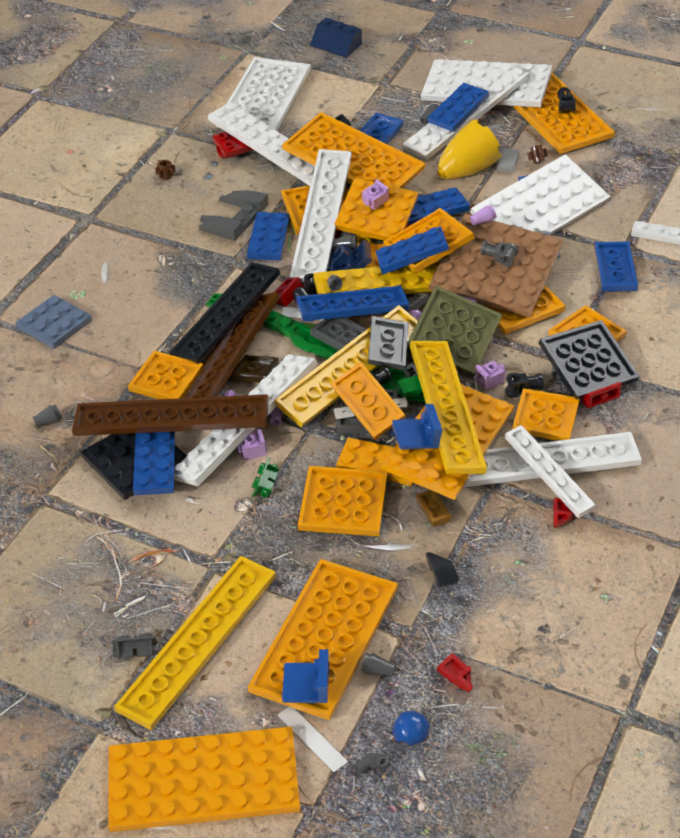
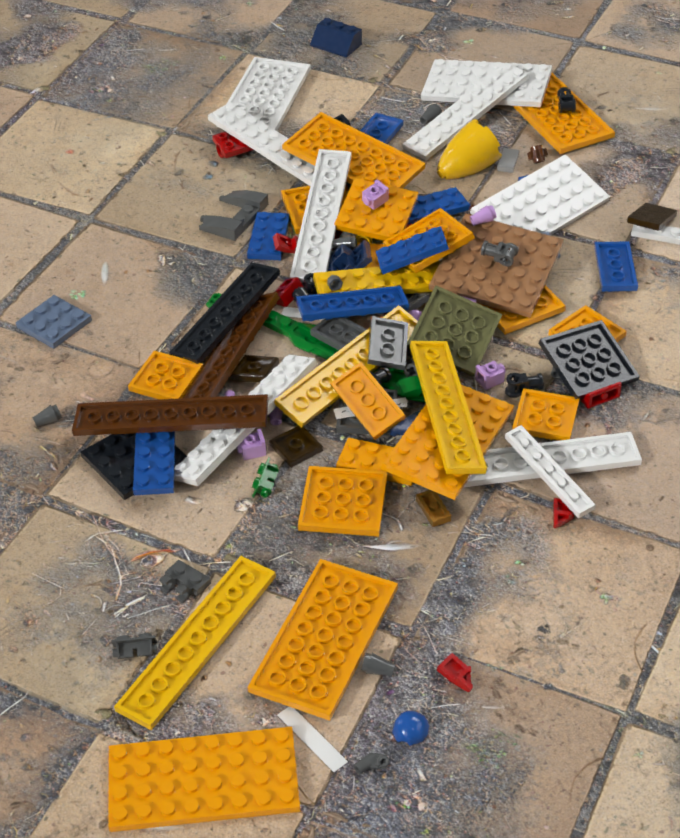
(165, 169): reddish brown gear -> none
(188, 579): none -> dark grey plate
(284, 243): none -> red slope
(295, 446): none -> dark brown tile
(307, 681): blue bracket -> none
(419, 433): blue bracket -> none
(442, 569): black slope -> none
(458, 107): blue plate -> none
(652, 216): none -> dark brown tile

